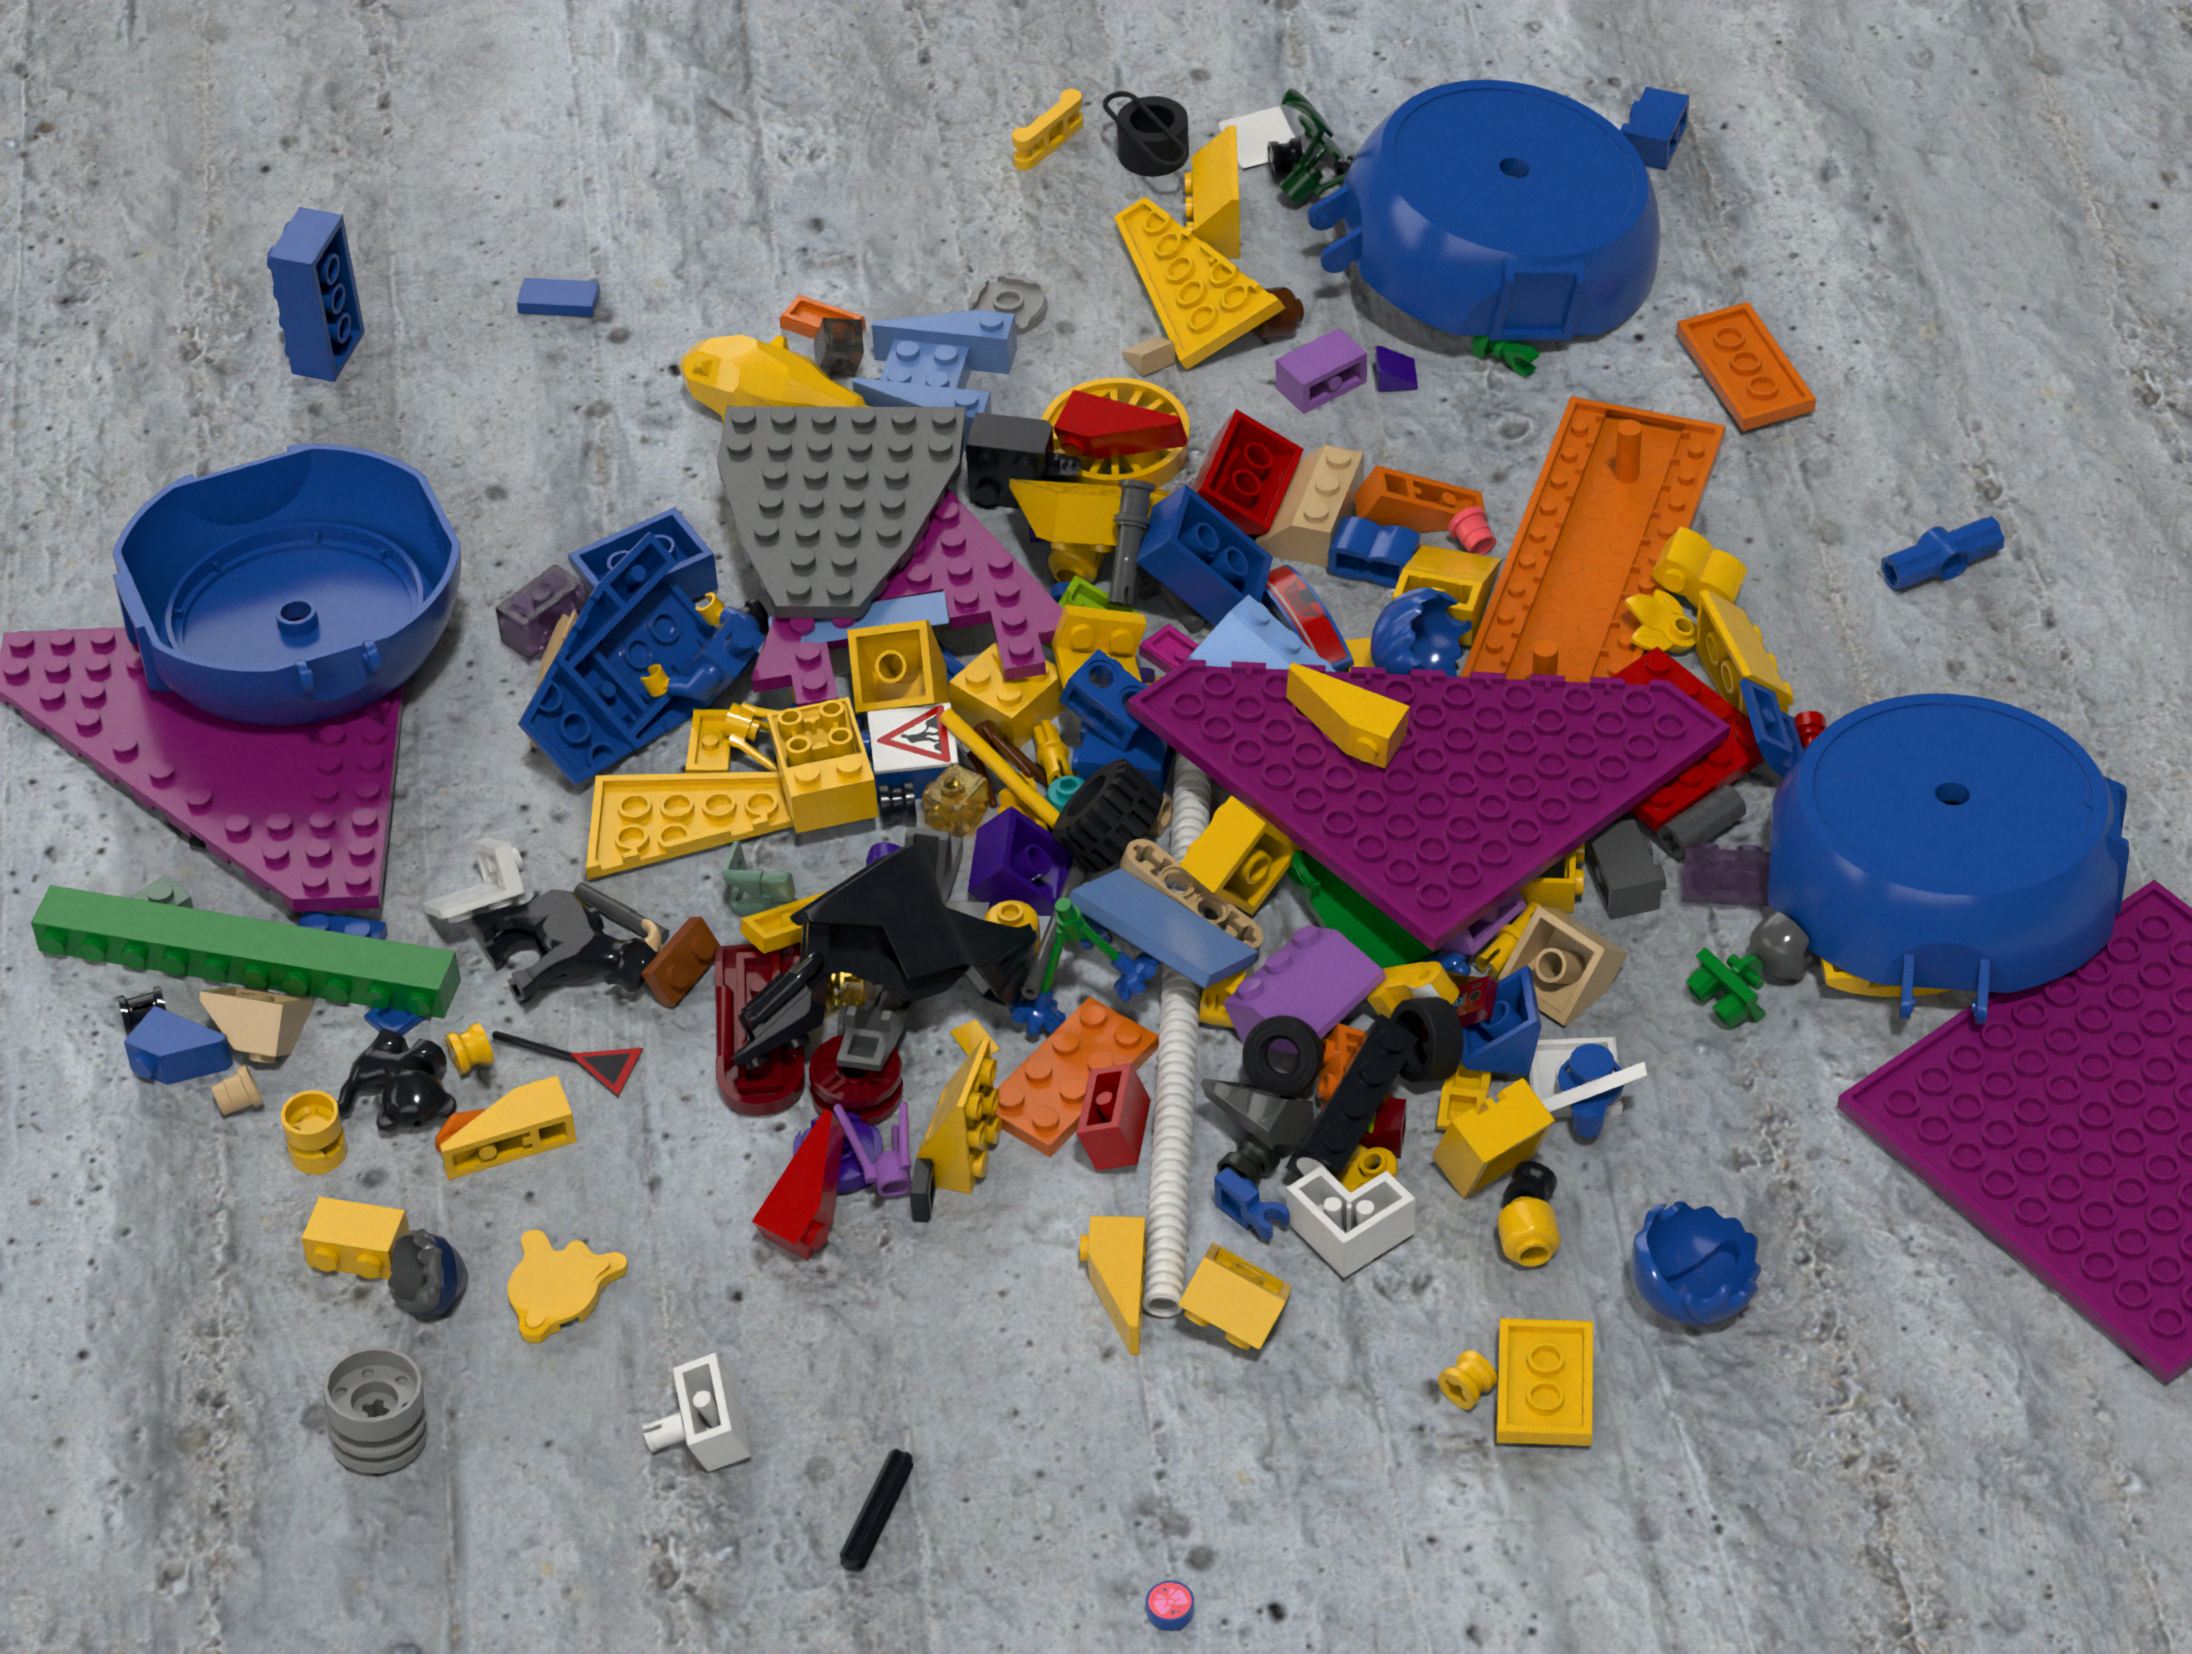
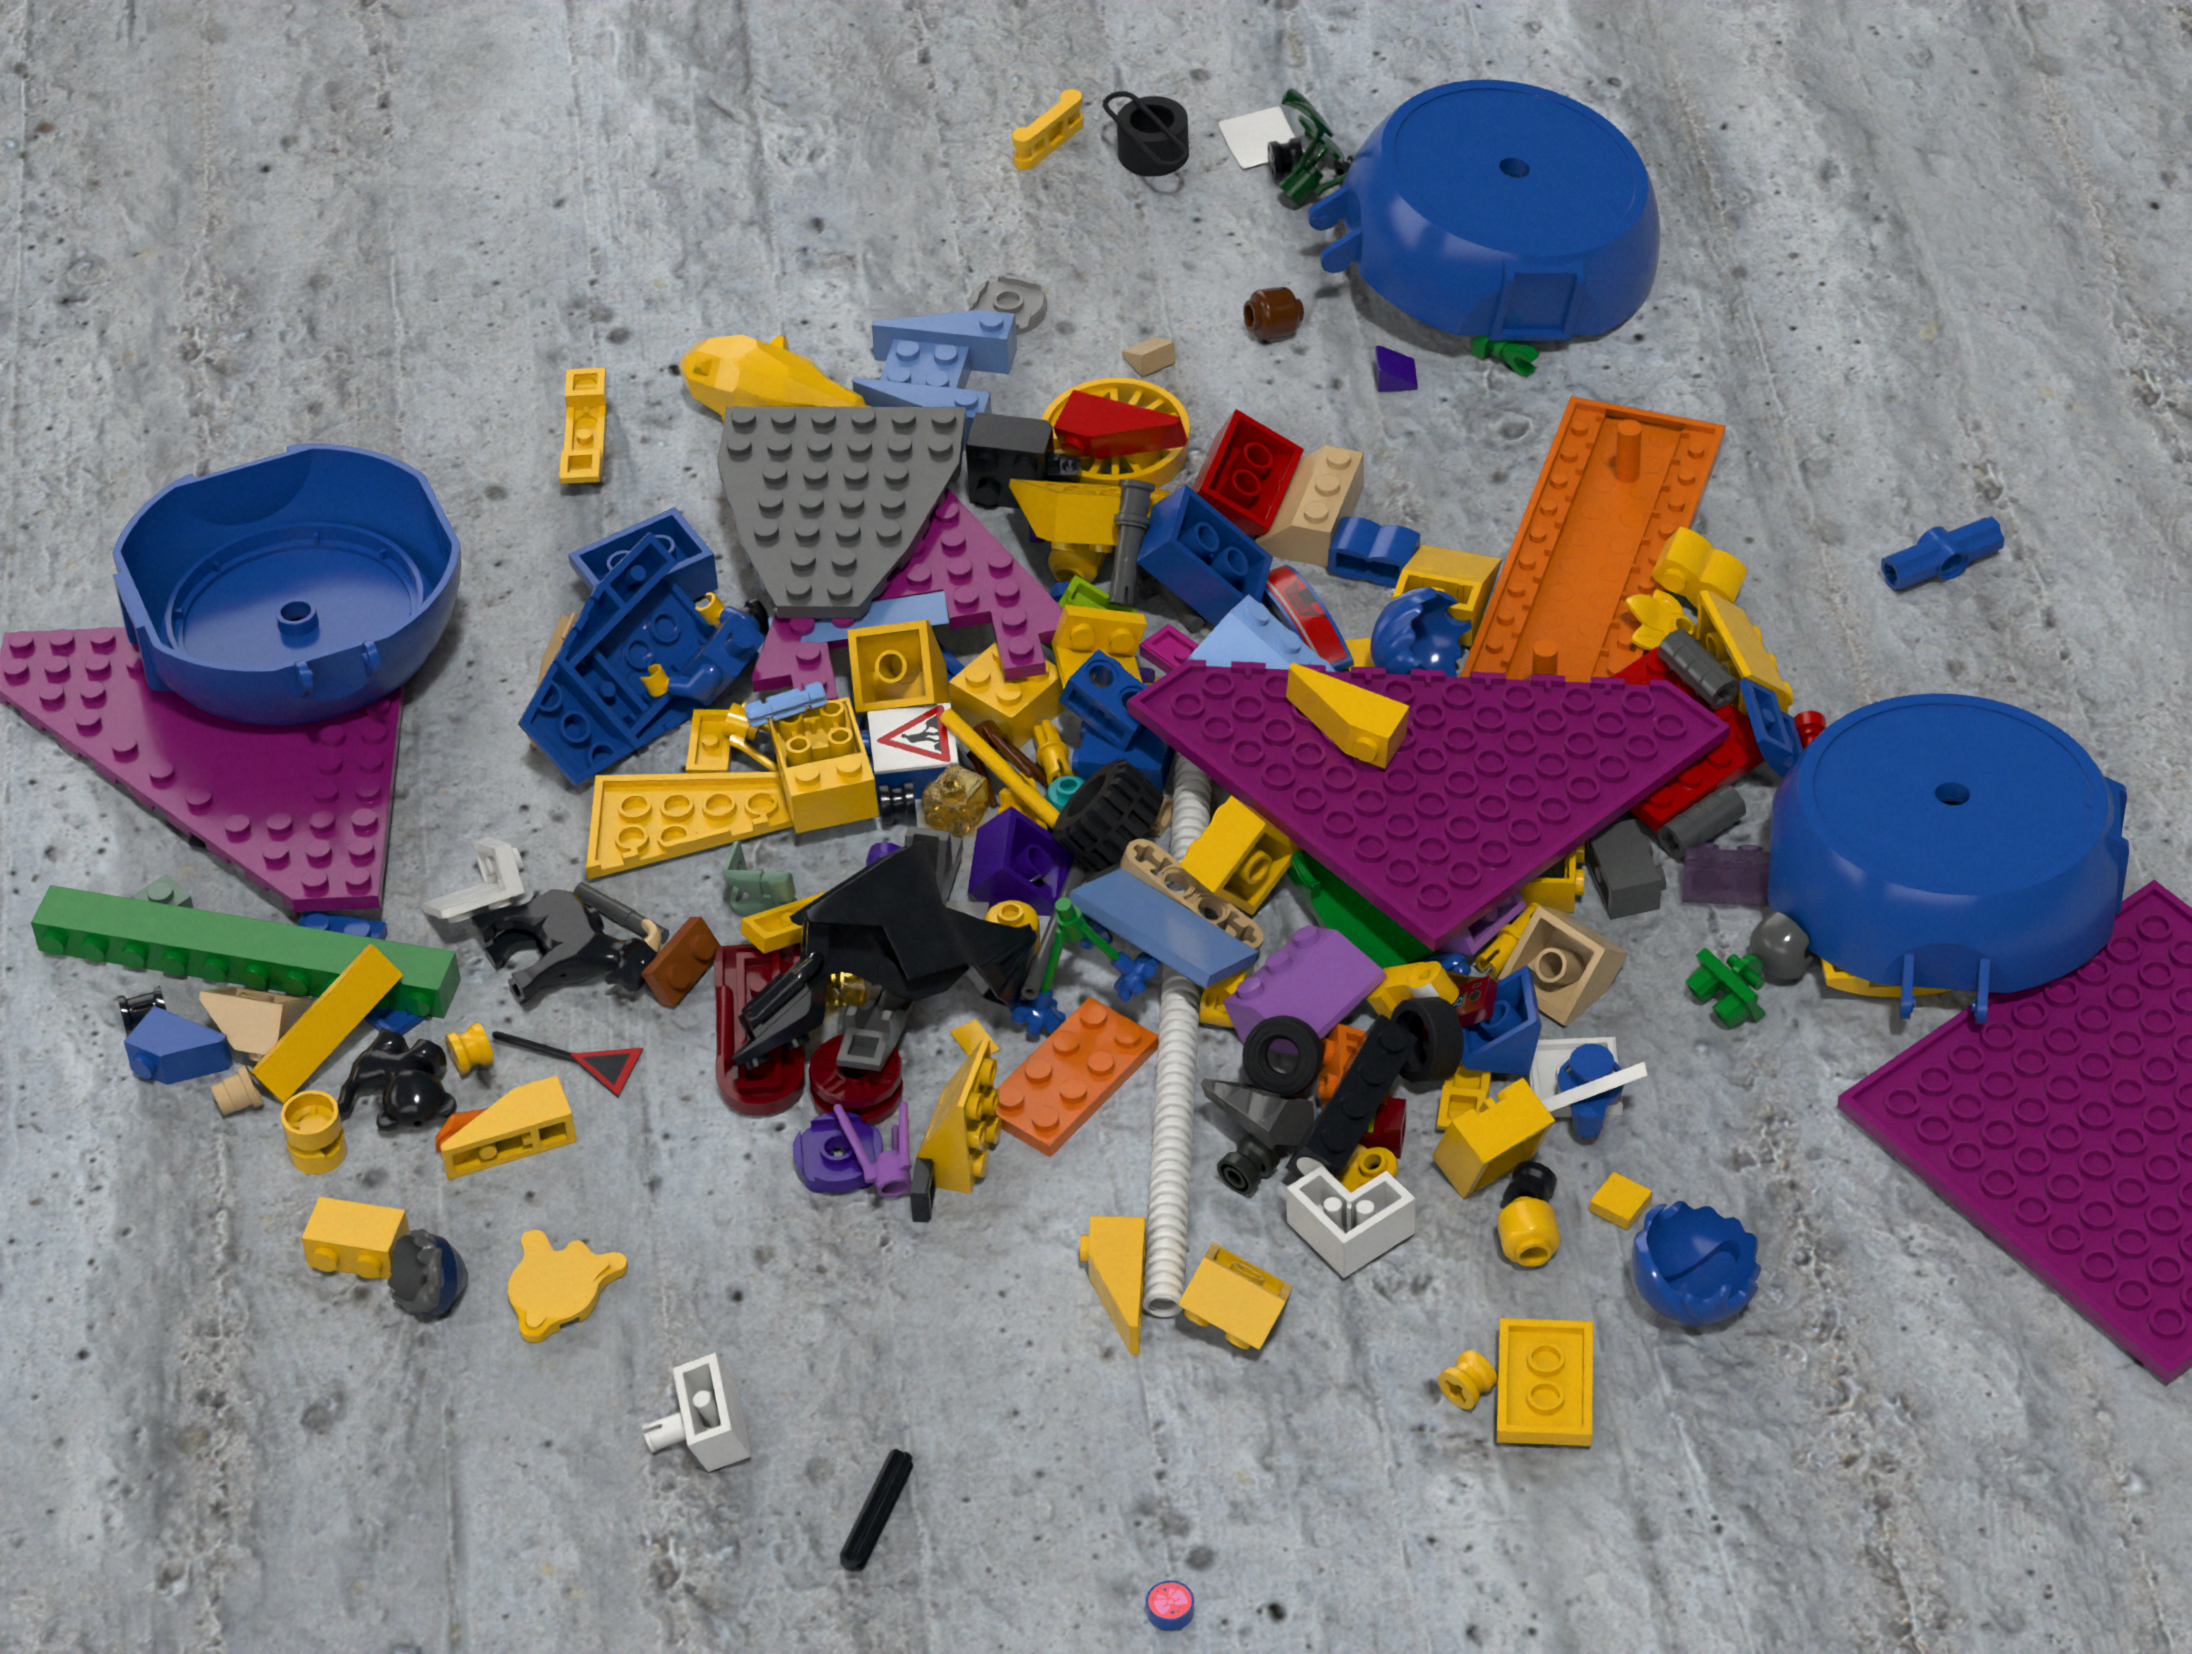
(316, 294): blue brick -> none
(326, 1023): none -> yellow tile
(375, 1409): light grey wheel -> none
(532, 613): clear purple brick -> none
(558, 297): tile -> none
(585, 426): none -> yellow slope
(785, 704): none -> light blue axle
(804, 1197): red slope -> none
(806, 315): orange tile -> none
(839, 346): clear smoke brick -> none
(1113, 1116): red brick -> none
(1192, 286): yellow wing -> none
(1215, 194): yellow slope -> none
(1242, 1203): blue plate -> none
(1321, 370): medium lavender brick -> none
(1412, 500): orange slope -> none
(1472, 530): coral piece -> none
(1620, 1200): none -> yellow tile
(1657, 125): blue brick -> none
(1698, 669): none -> dark grey axle
(1745, 366): orange plate -> none

